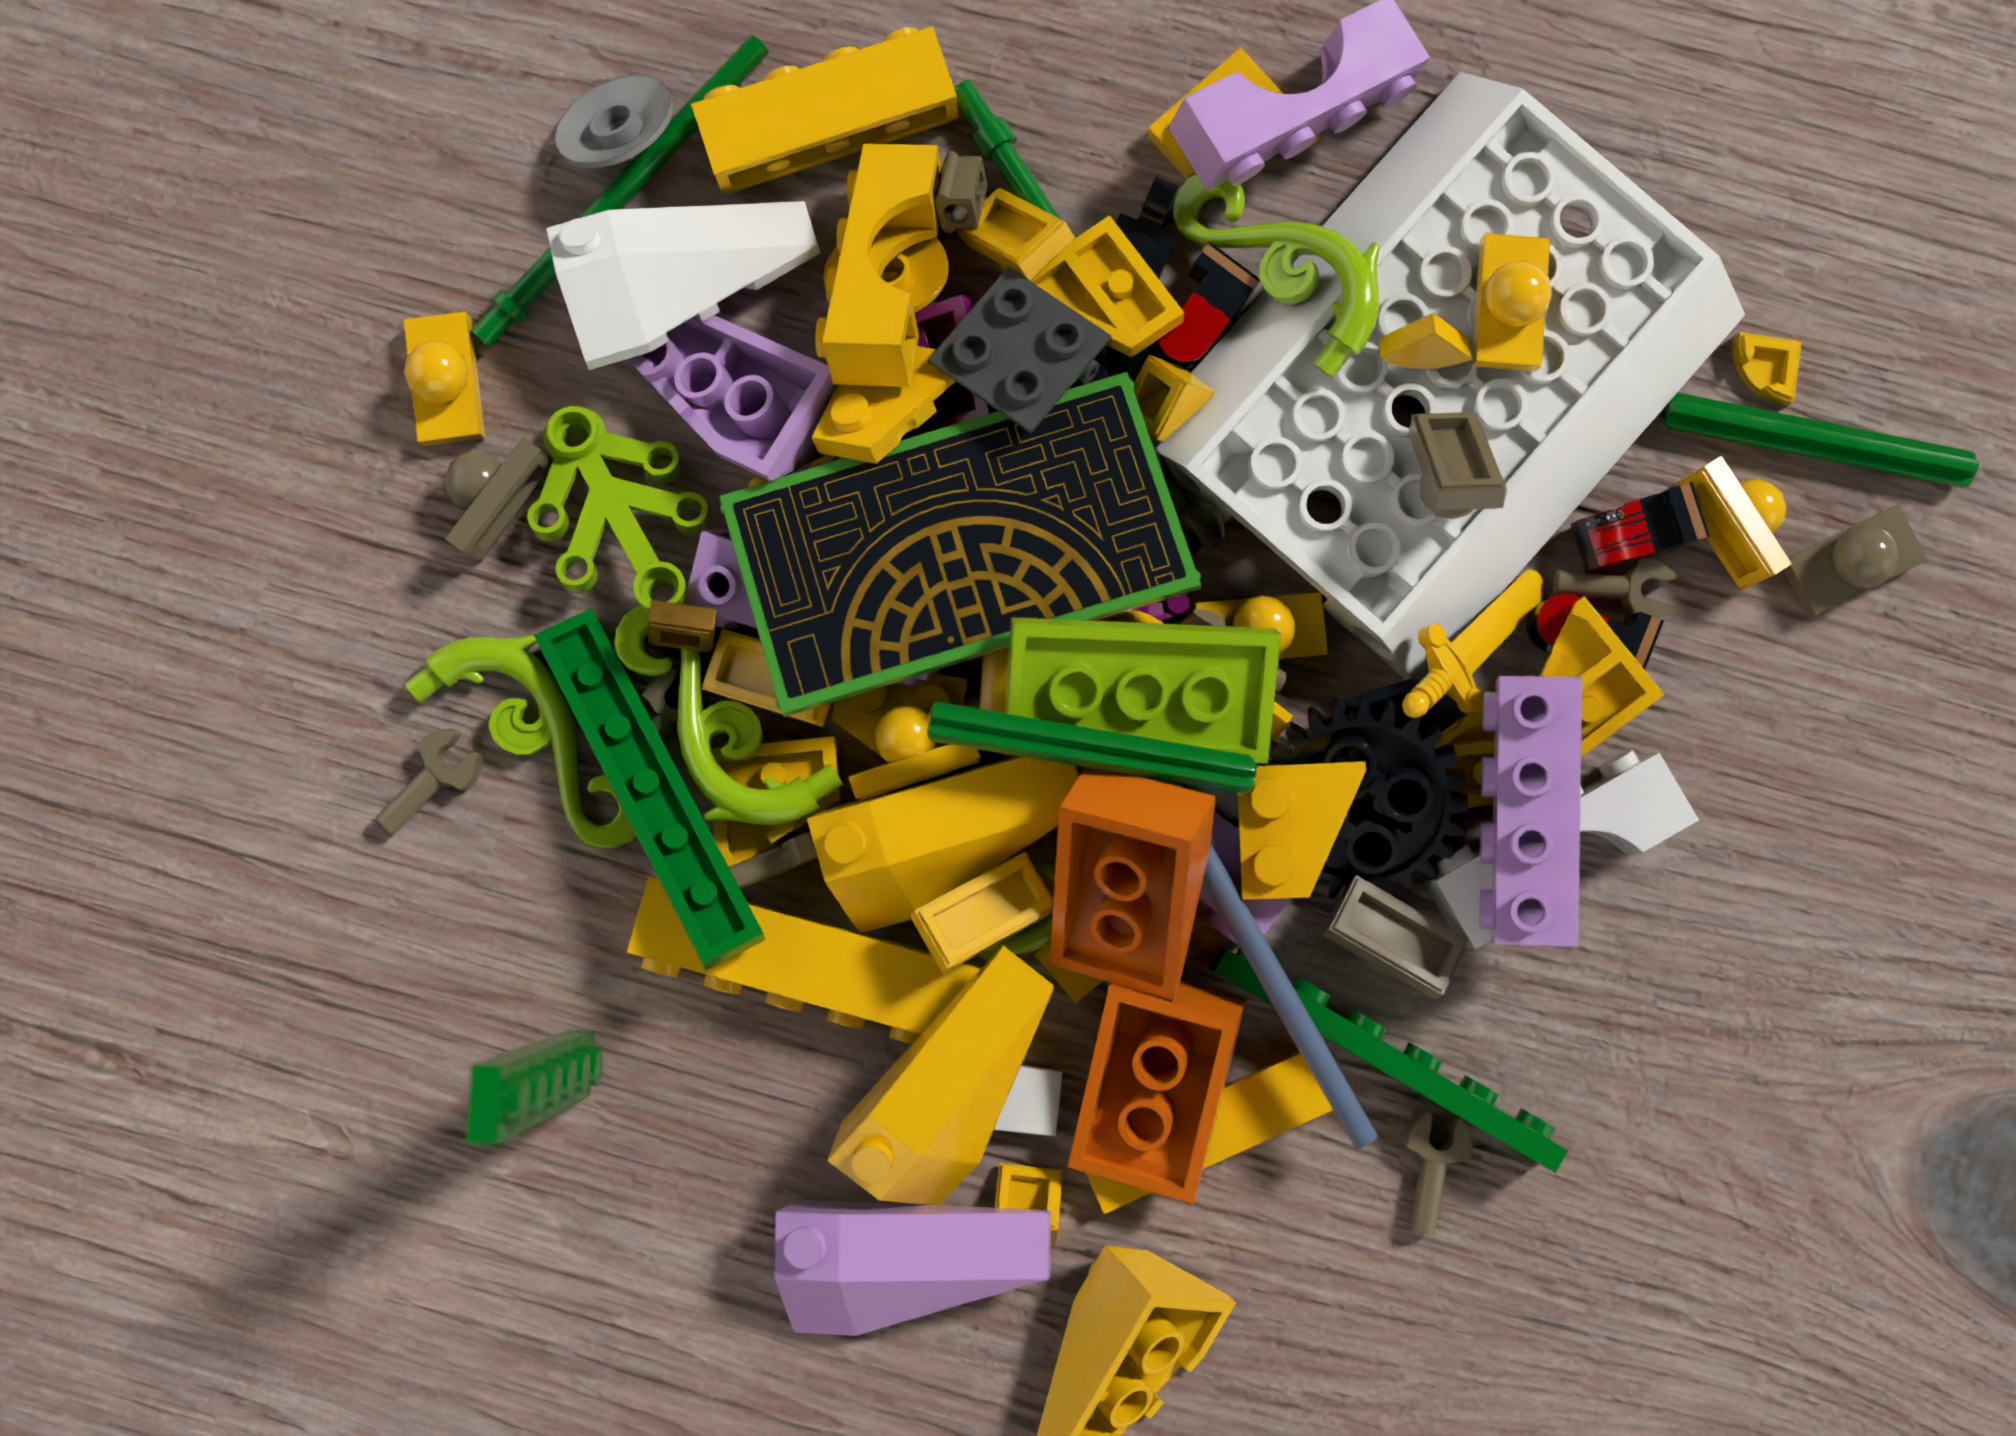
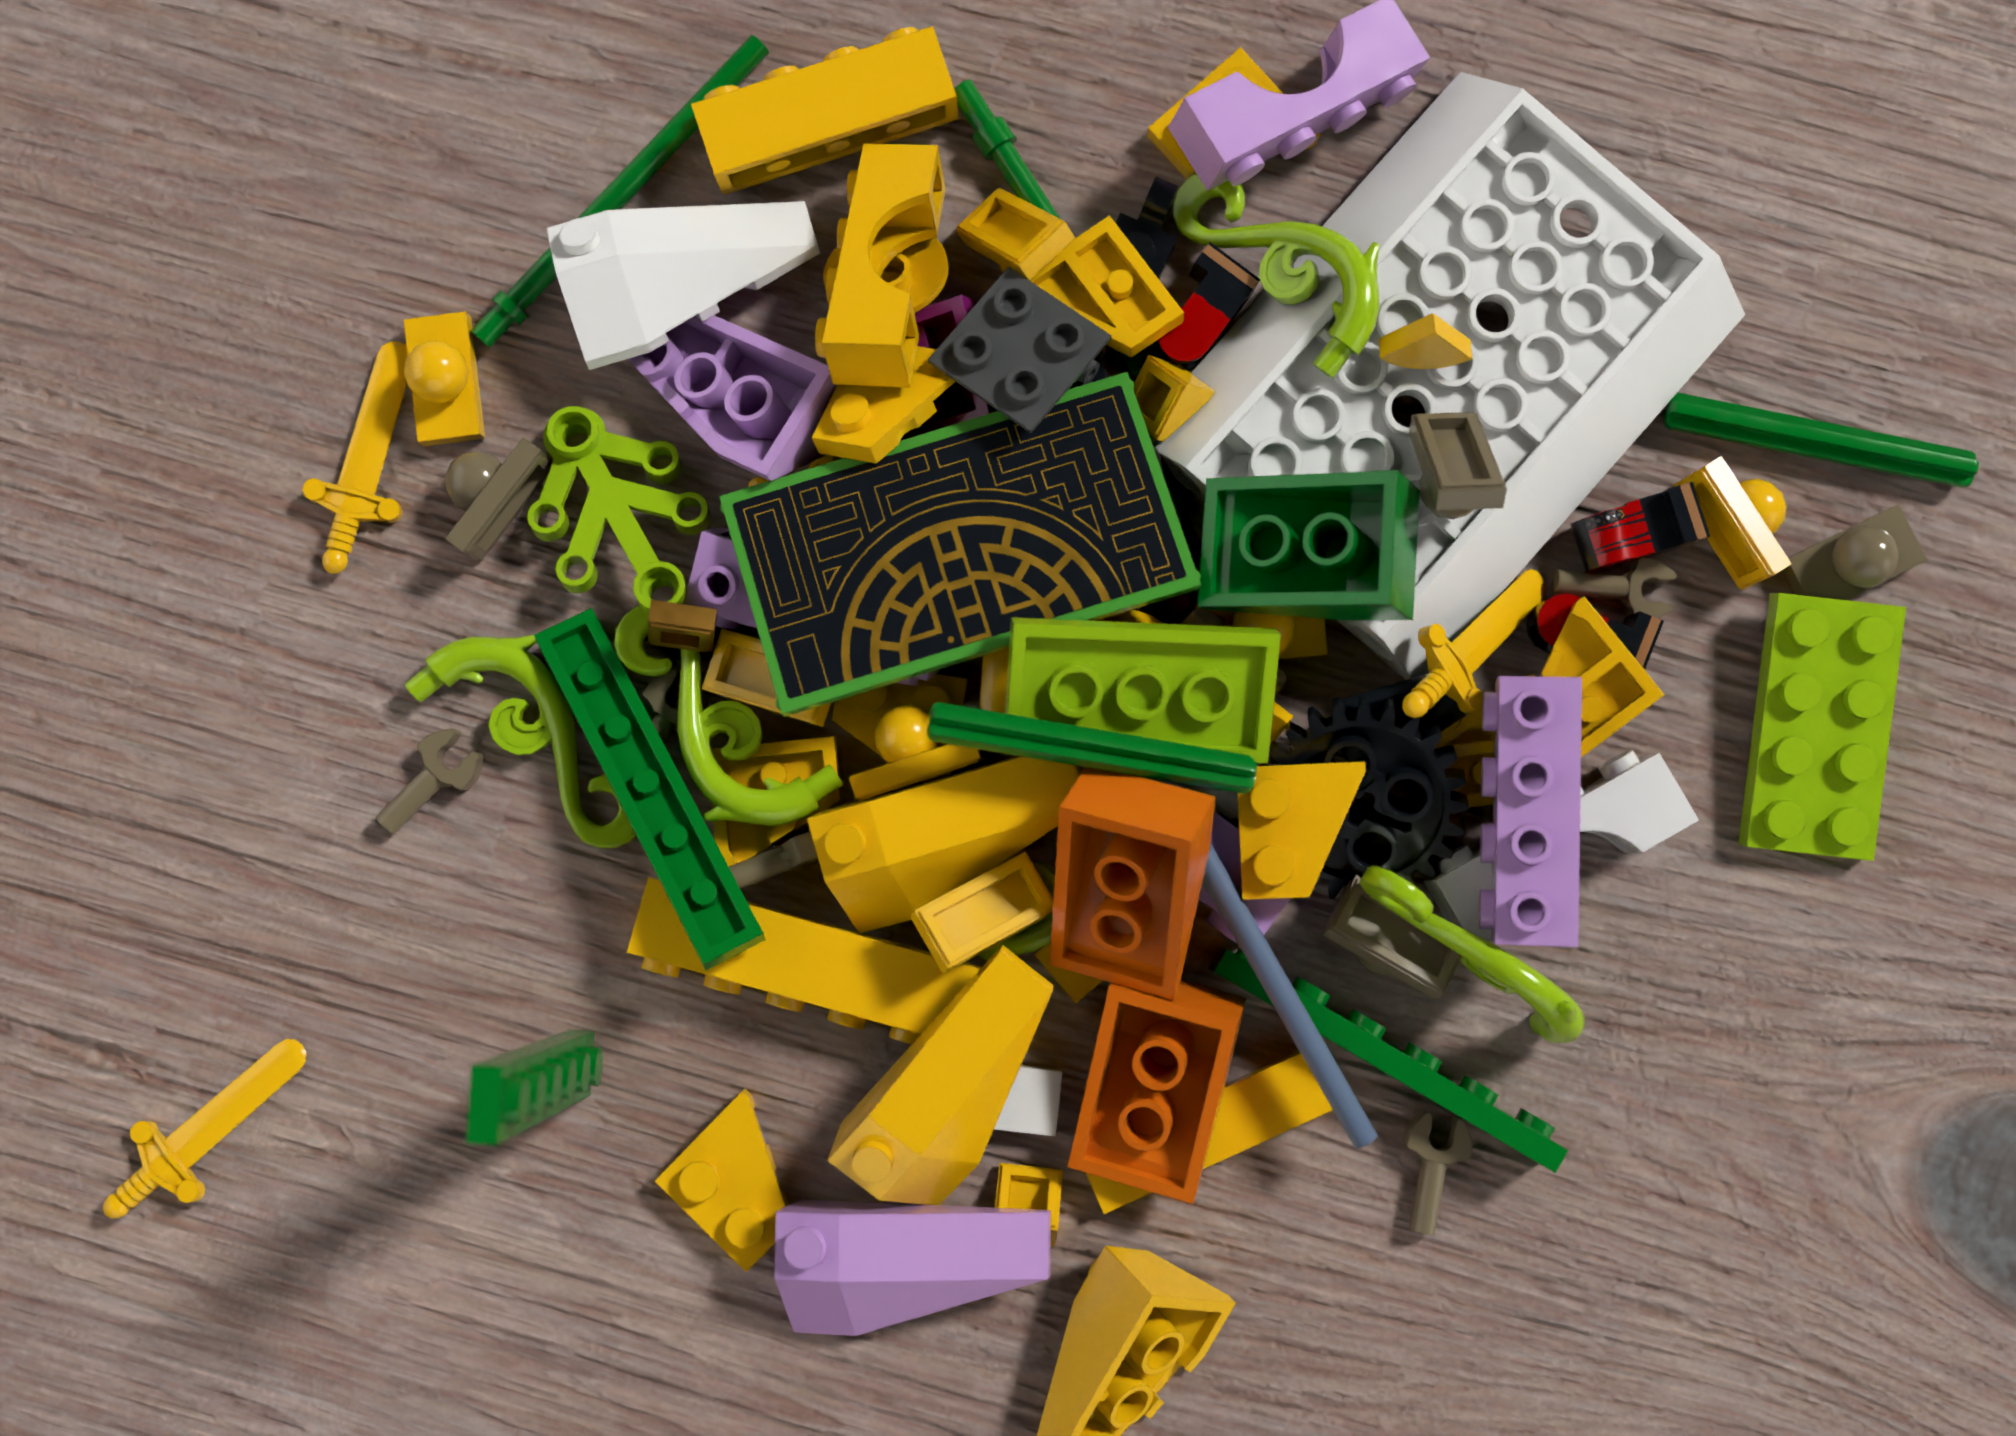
(169, 1159): none -> yellow sword
(354, 495): none -> yellow sword
(614, 121): light grey dish -> none
(730, 1183): none -> yellow wing
(960, 192): dark tan piece -> none
(1311, 545): none -> green slope
(1511, 302): yellow tile -> none
(1556, 1013): none -> lime plant
(1768, 366): yellow tile -> none
(1822, 726): none -> lime plate

